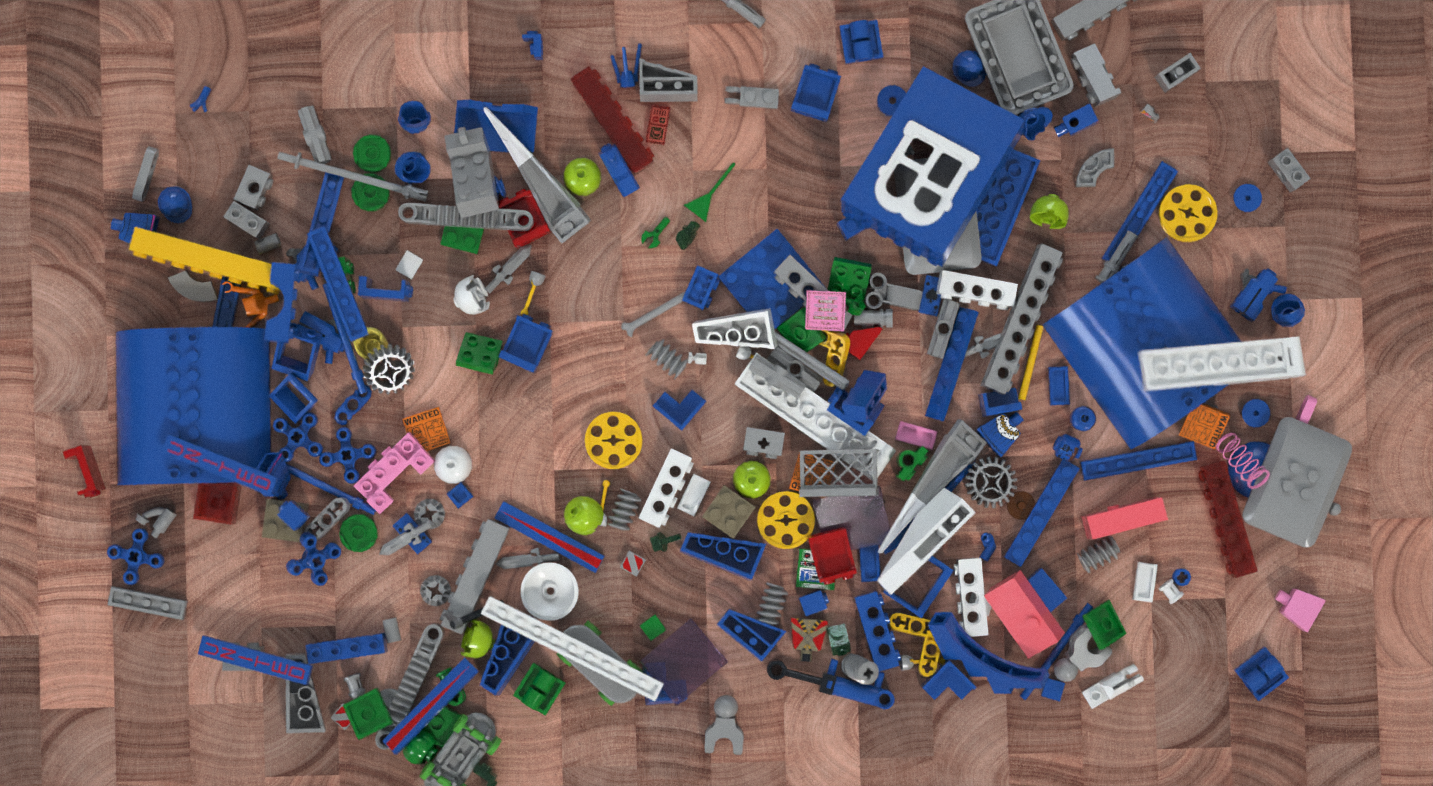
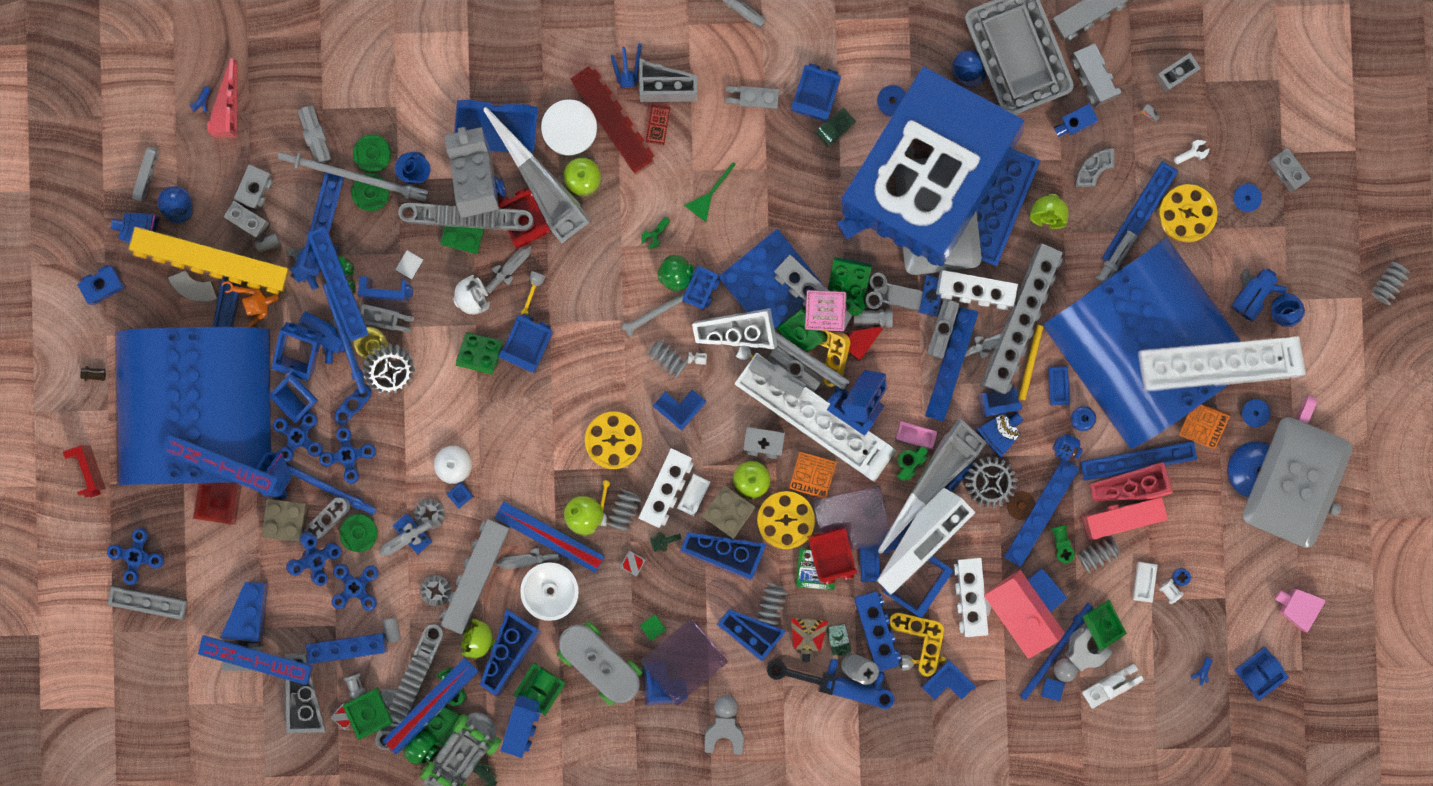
(92, 374): none -> dark brown pin
(112, 285): none -> blue brick
(165, 518): light grey plant -> none
(224, 113): none -> coral wedge
(248, 613): none -> blue wedge
(283, 277): blue arch -> none
(293, 515): blue brick -> none
(360, 581): none -> blue gear
(384, 318): none -> light grey hinge
(385, 470): bright pink bracket -> none
(414, 117): blue piece -> none
(428, 428): orange tile -> none
(457, 622): piece -> none
(521, 726): none -> blue brick
(536, 47): blue bracket -> none
(569, 127): none -> white piece
(572, 648): white plate -> none
(618, 169): blue piece -> none
(675, 272): none -> green plant
(687, 235): clear green piece -> none
(814, 602): blue brick -> none
(835, 127): none -> clear green plate
(838, 490): light grey fence -> none
(861, 41): blue plate -> none
(979, 662): blue arch -> none
(989, 546): blue arm -> none
(1035, 121): blue piece -> none
(1062, 543): none -> green connector
(1139, 484): none -> coral wedge
(1191, 153): none -> white bar
(1203, 672): none -> blue bar
(1247, 563): clear red brick -> none
(1251, 477): bright pink piece -> none
(1390, 282): none -> light grey piece

